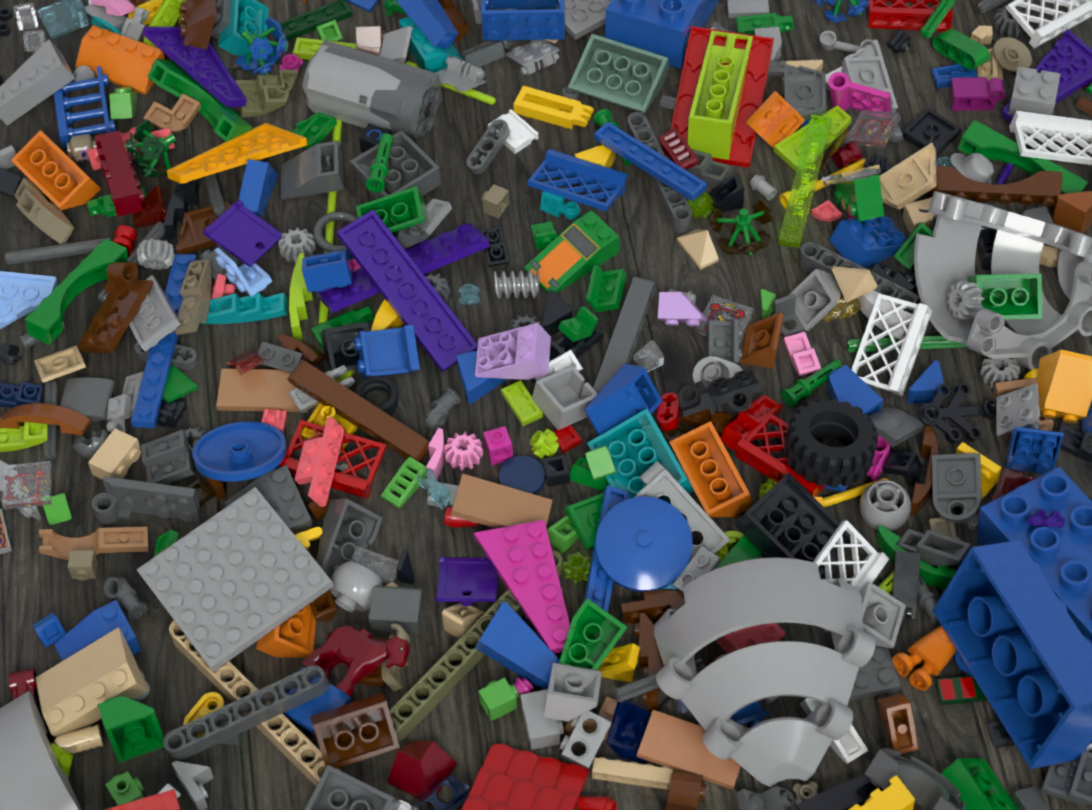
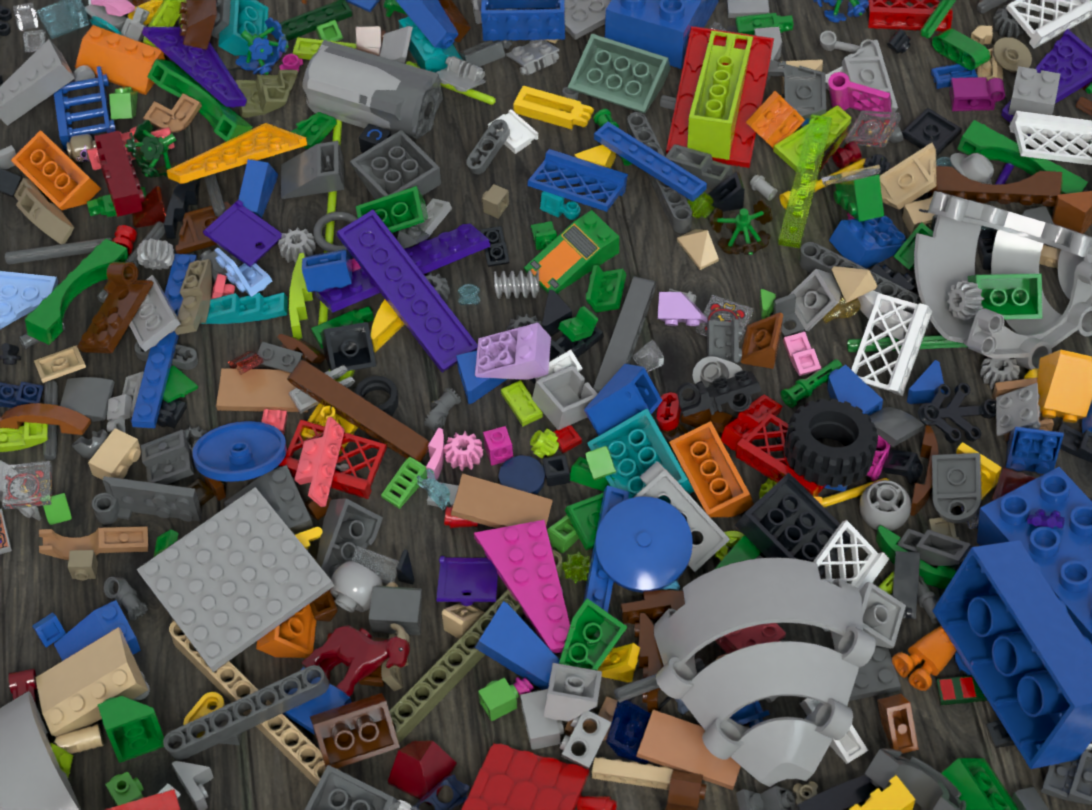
(379, 169): green pin -> none
(387, 352): blue panel -> none
(672, 139): dark red slope -> none
(701, 563): light grey bracket -> none
(826, 212): coral tile -> none

